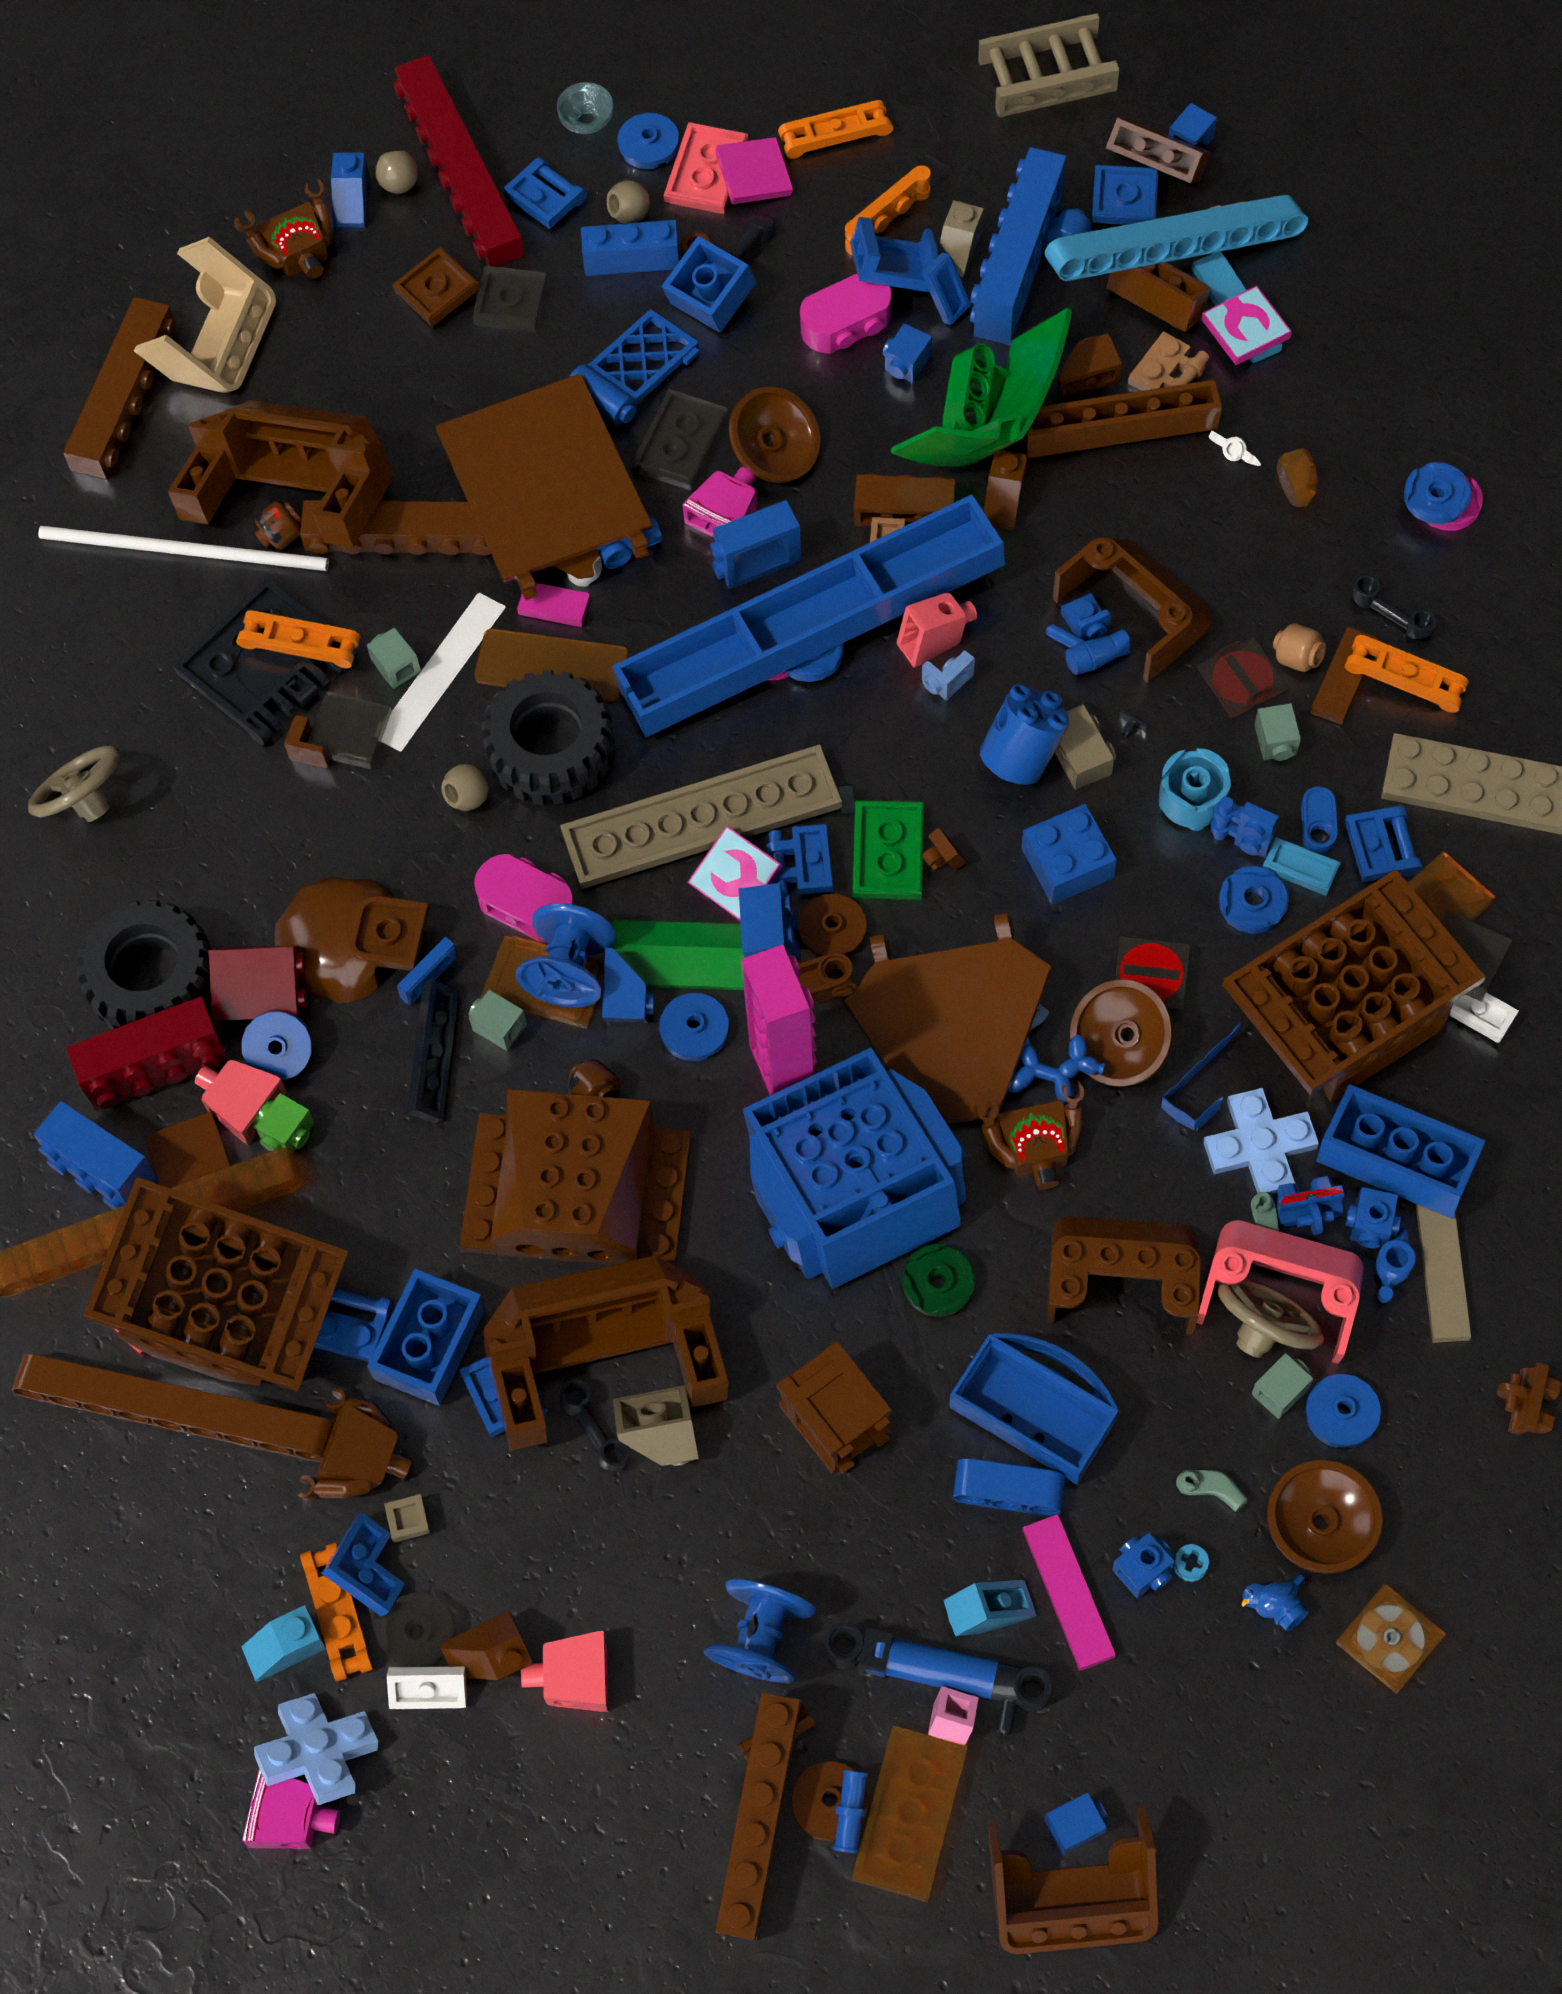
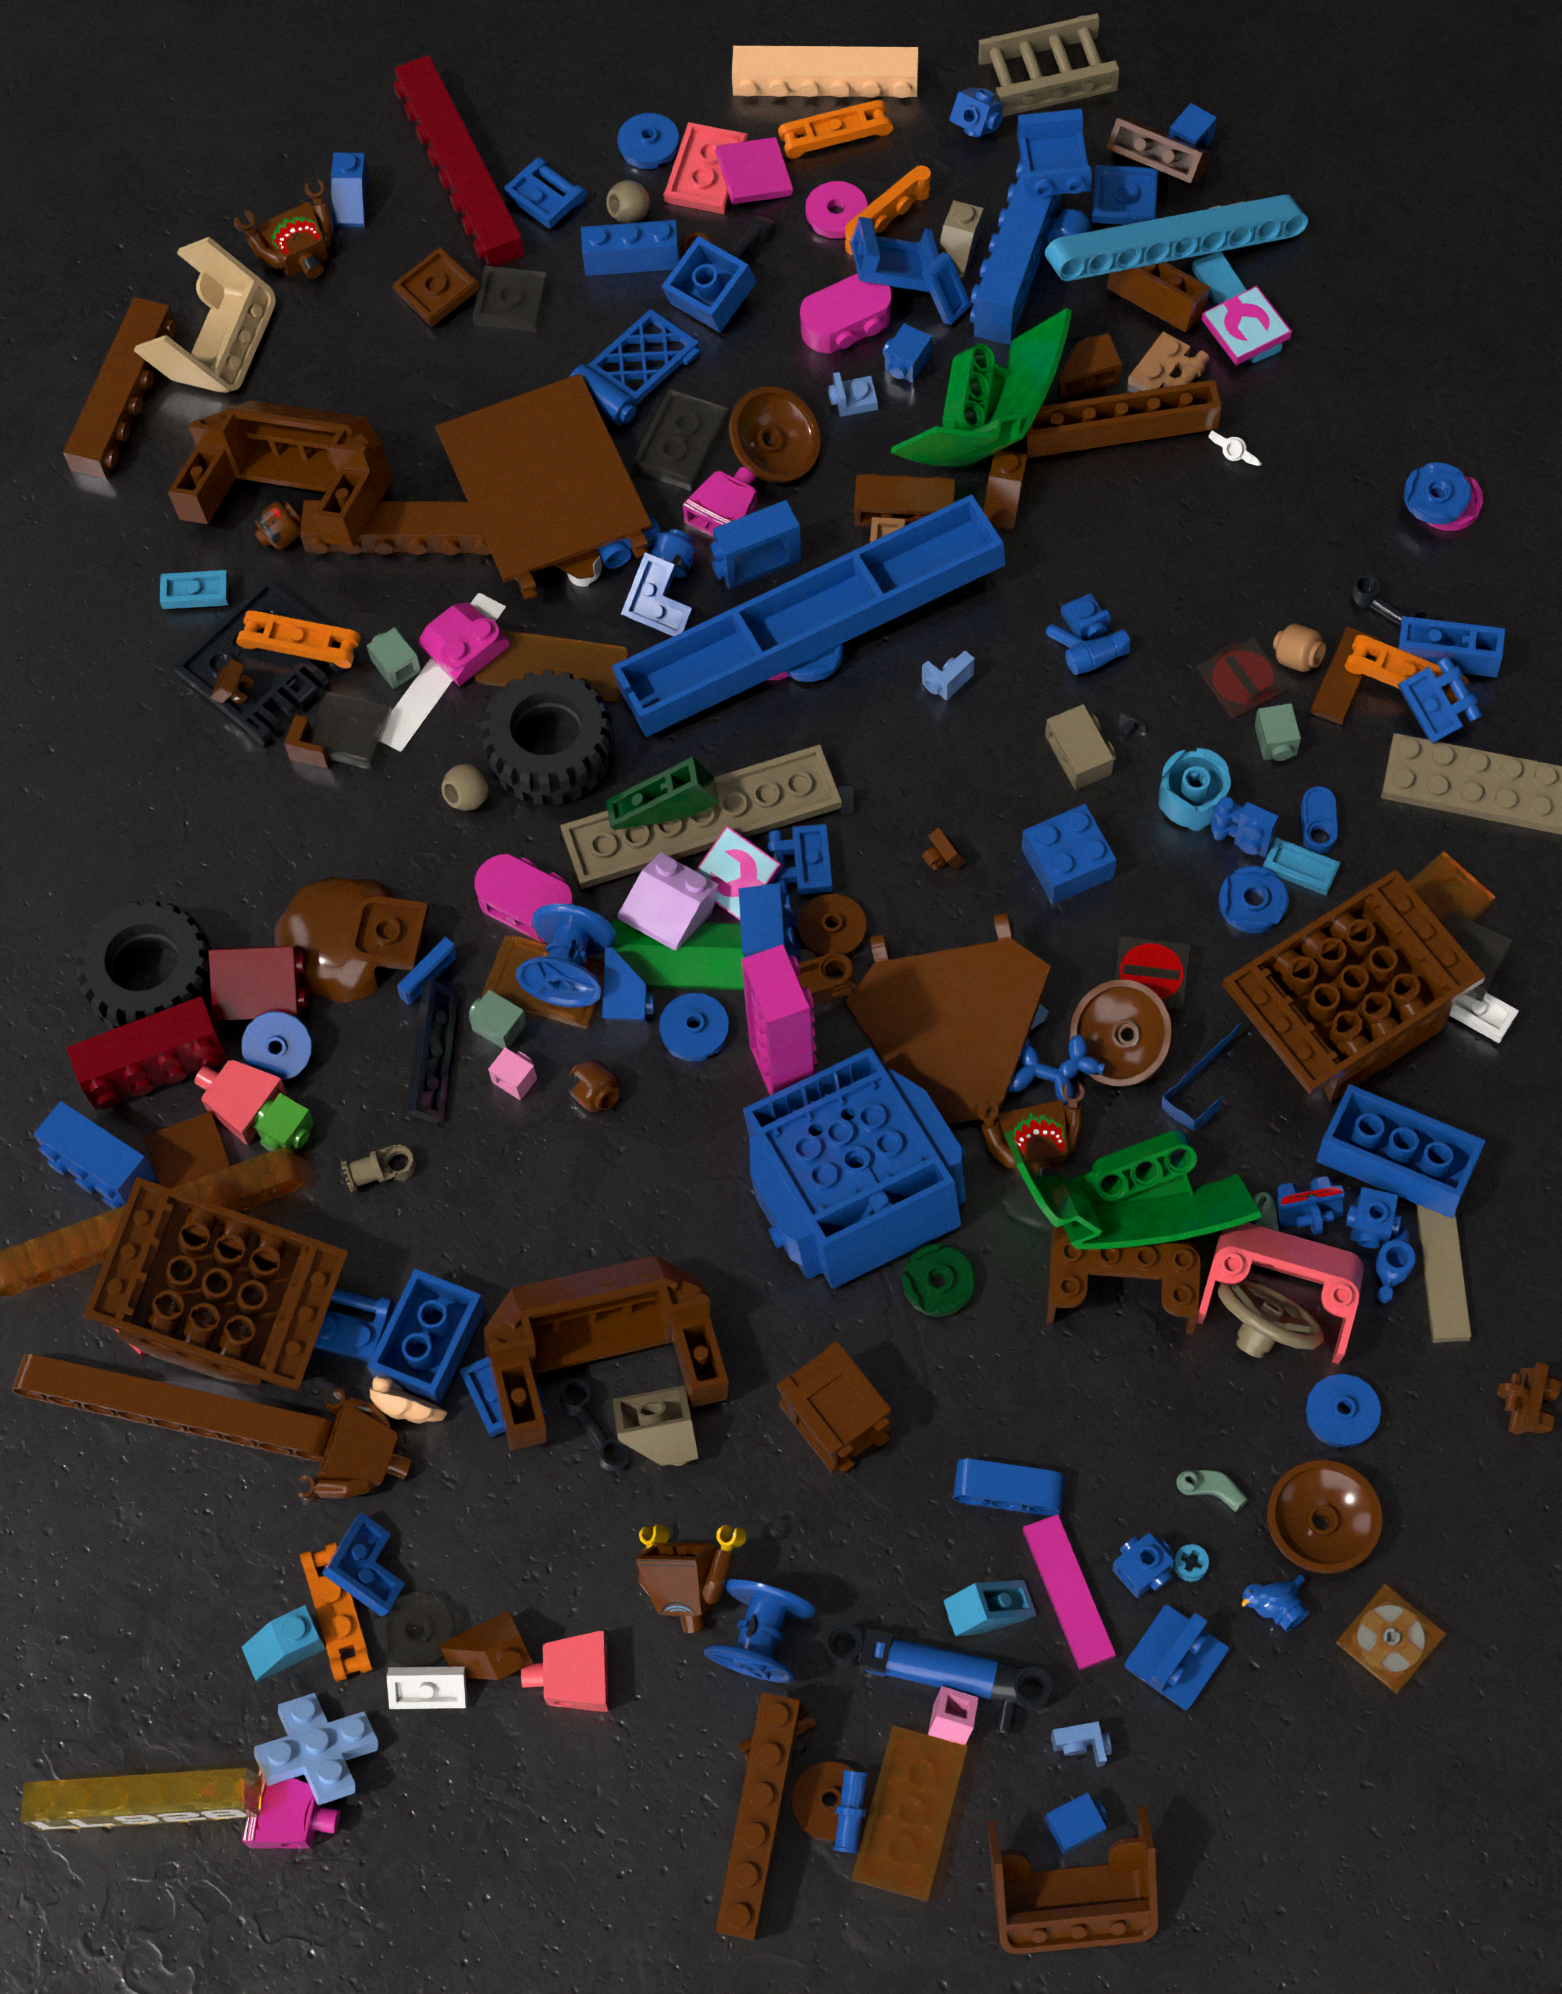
(78, 788): dark tan piece -> none
(142, 1799): none -> clear yellow brick
(183, 548): white piece -> none
(194, 589): none -> dark azure plate
(228, 683): none -> reddish brown tile
(377, 1167): none -> dark tan connector
(396, 172): dark tan piece -> none
(403, 1405): none -> light nougat arm
(407, 1518): dark tan plate -> none
(462, 641): none -> dark pink slope
(513, 1073): none -> bright pink plate
(556, 605): dark pink tile -> none
(575, 1181): reddish brown wedge -> none
(585, 99): clear light blue piece -> none
(648, 598): none -> plate
(664, 797): none -> dark green slope
(668, 901): none -> lavender slope
(676, 548): none -> blue head
(685, 1576): none -> reddish brown torso
(825, 71): none -> light nougat brick
(832, 195): none -> dark pink tile
(853, 395): none -> medium blue bracket
(888, 850): green tile -> none
(933, 627): coral torso -> none
(977, 111): none -> blue brick
(1024, 735): blue cylinder -> none
(1037, 1401): blue piece -> none
(1053, 153): none -> blue panel
(1076, 1738): none -> medium blue bracket
(1138, 1204): none -> green beam
(1176, 1656): none -> blue bracket
(1179, 609): reddish brown windscreen -> none
(1260, 1141): light blue plate -> none
(1283, 1385): sand green brick -> none
(1298, 476): clear orange rock -> none
(1373, 846): blue plate -> none
(1430, 703): none -> blue plate
(1469, 646): none -> blue slope

